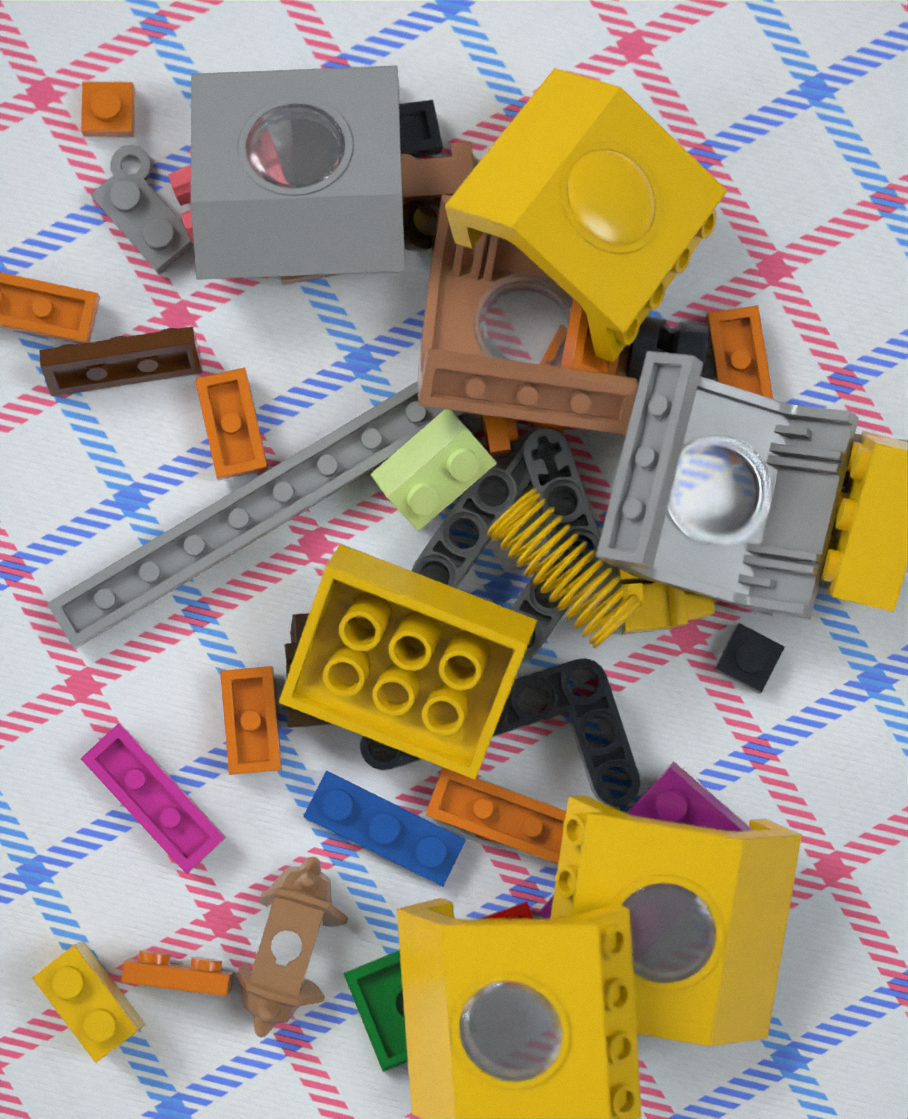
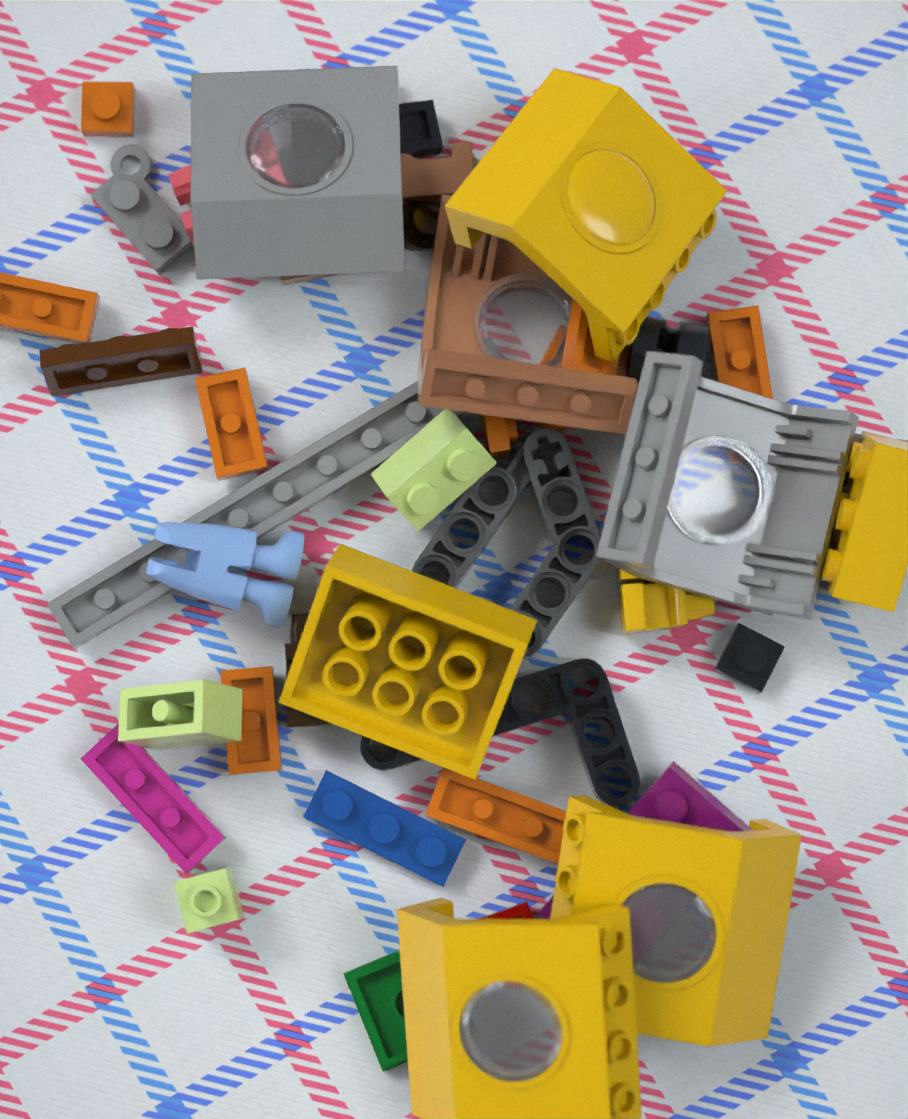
(88, 1001): yellow brick -> none
(155, 970): orange plate -> none
(180, 714): none -> yellowish green brick
(209, 899): none -> yellowish green brick
(219, 564): none -> light blue piece
(299, 903): medium nougat piece -> none
(513, 520): yellow piece -> none

